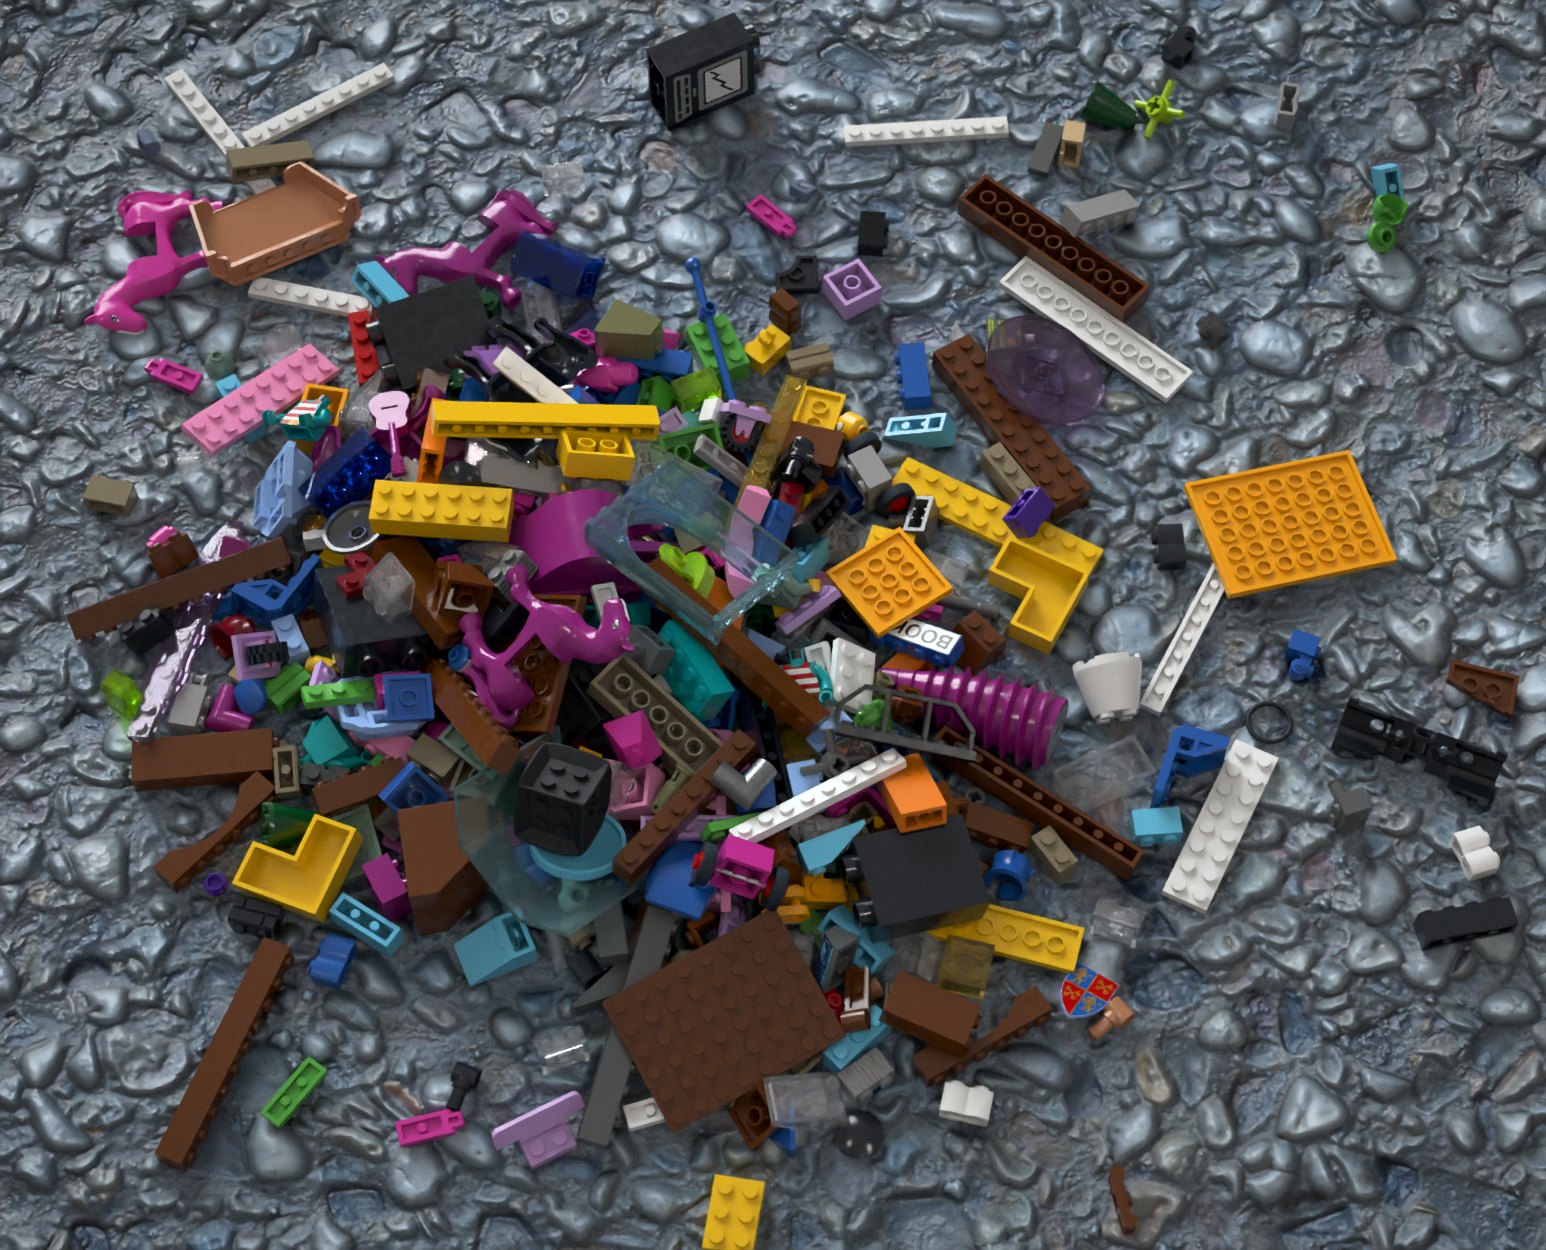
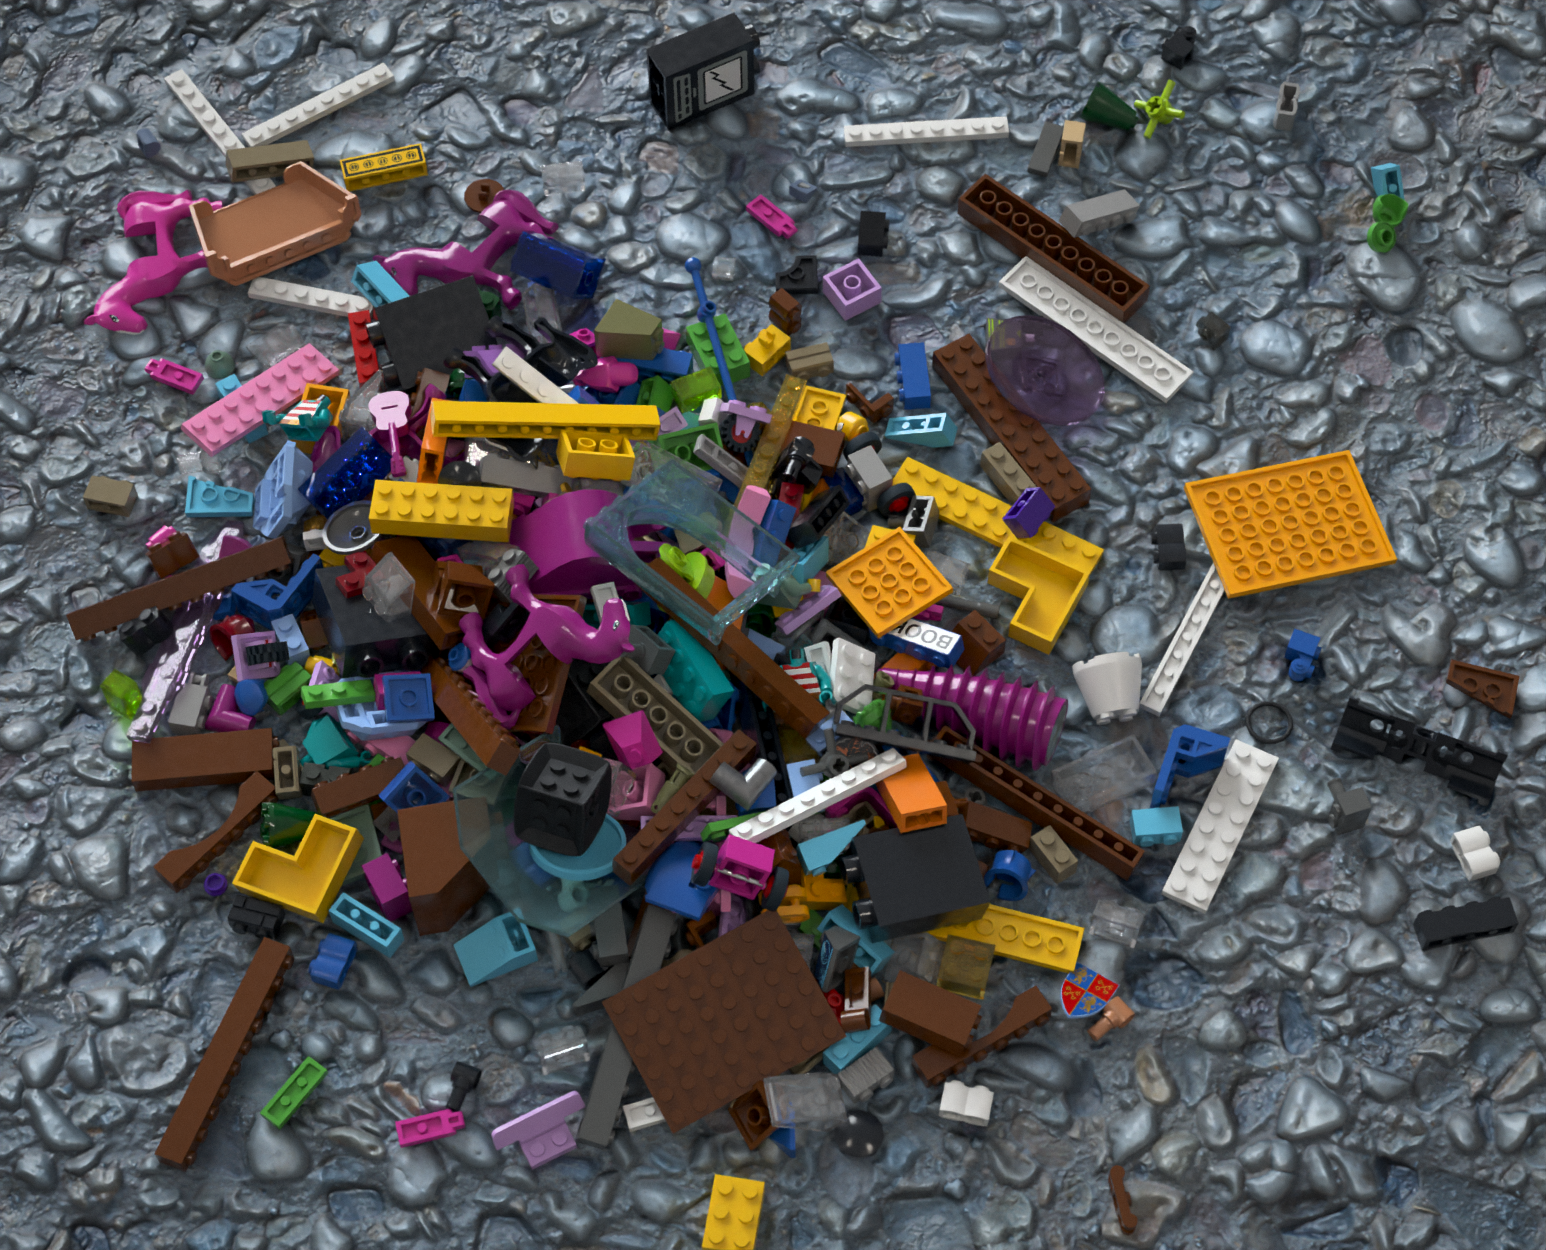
(211, 500): none -> medium azure wing
(383, 167): none -> yellow brick
(481, 194): none -> reddish brown piece
(874, 411): none -> reddish brown bracket

